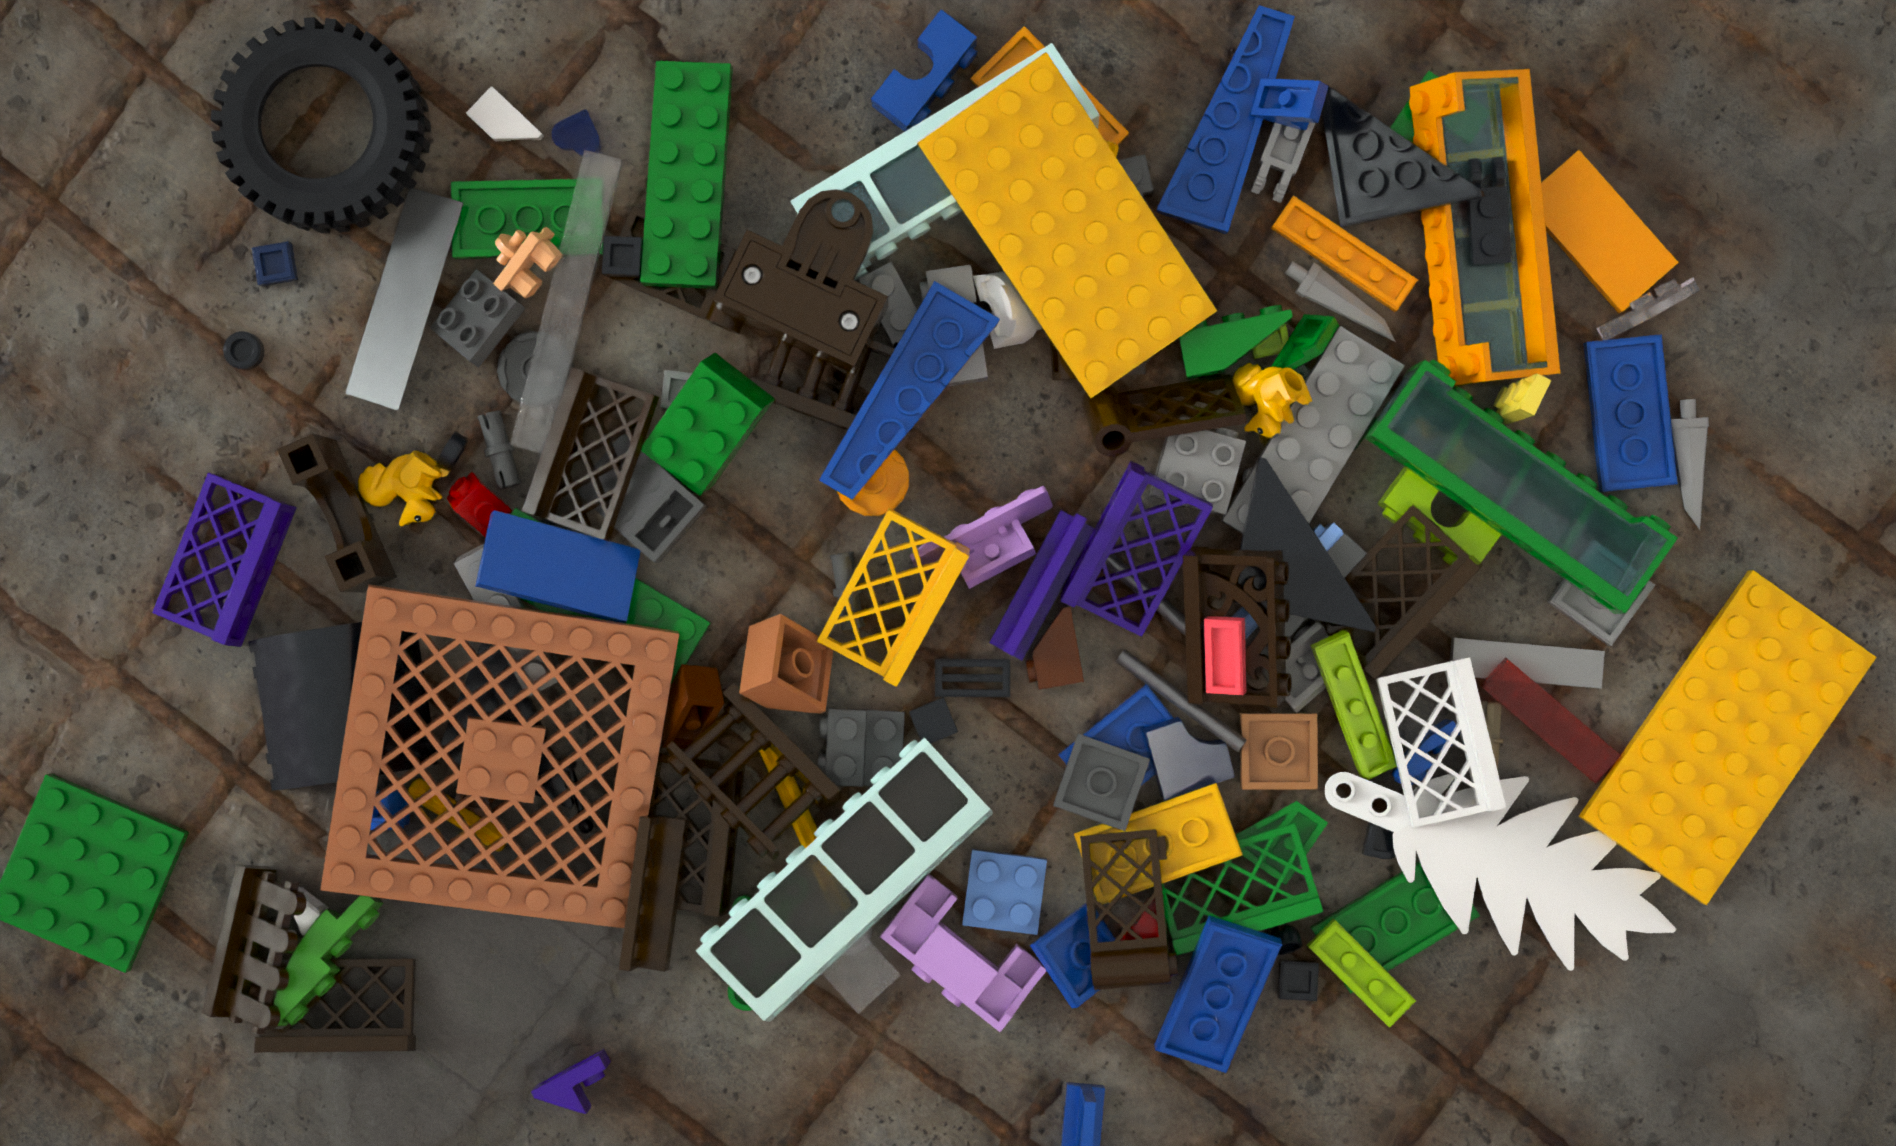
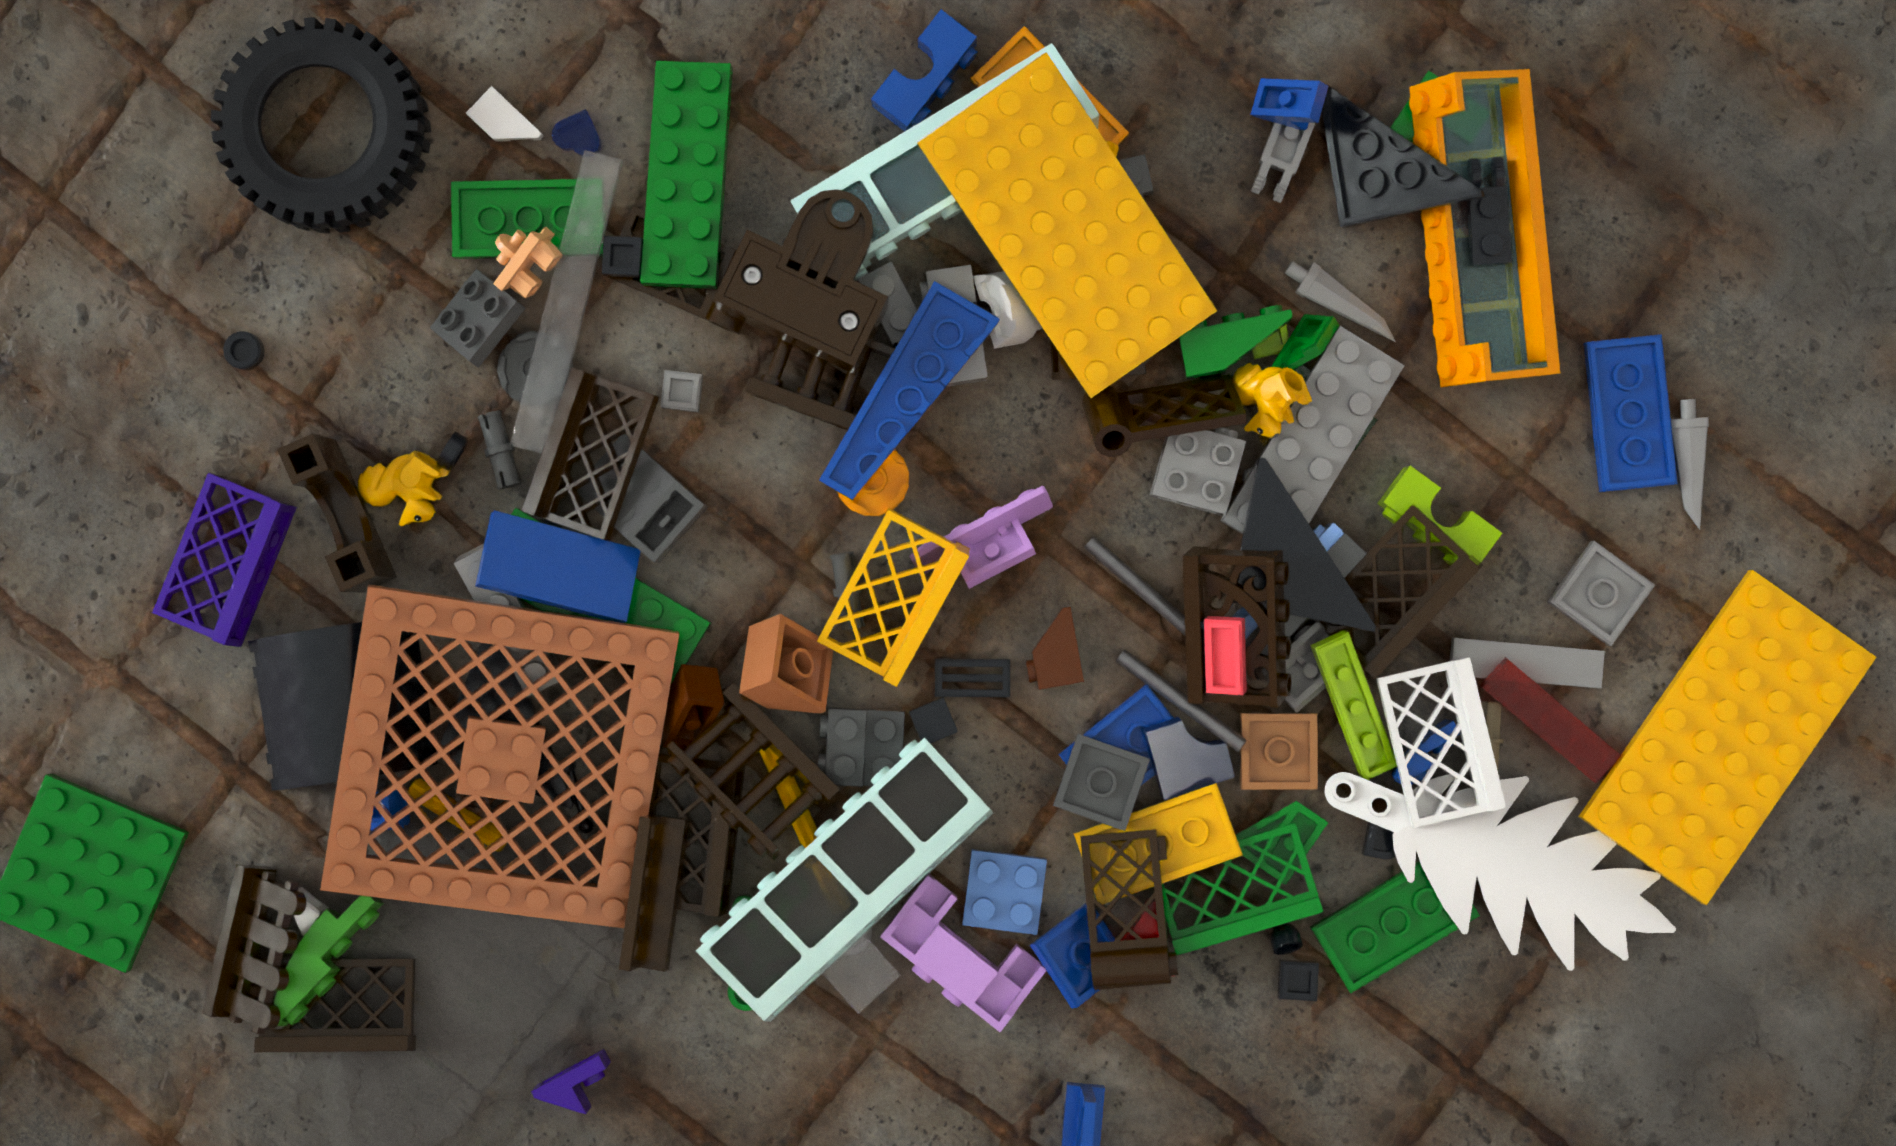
(274, 263): dark blue tile -> none
(404, 298): sticker -> none
(475, 502): red bracket -> none
(707, 423): green brick -> none
(1041, 584): dark purple fence -> none
(1106, 534): dark purple fence -> none
(1217, 994): blue tile -> none
(1220, 151): blue wing -> none
(1344, 254): light orange tile -> none
(1361, 973): lime tile -> none
(1519, 488): clear light blue window -> none
(1521, 398): light yellow plate -> none
(1602, 233): light orange tile -> none
(1649, 306): clear wing -> none

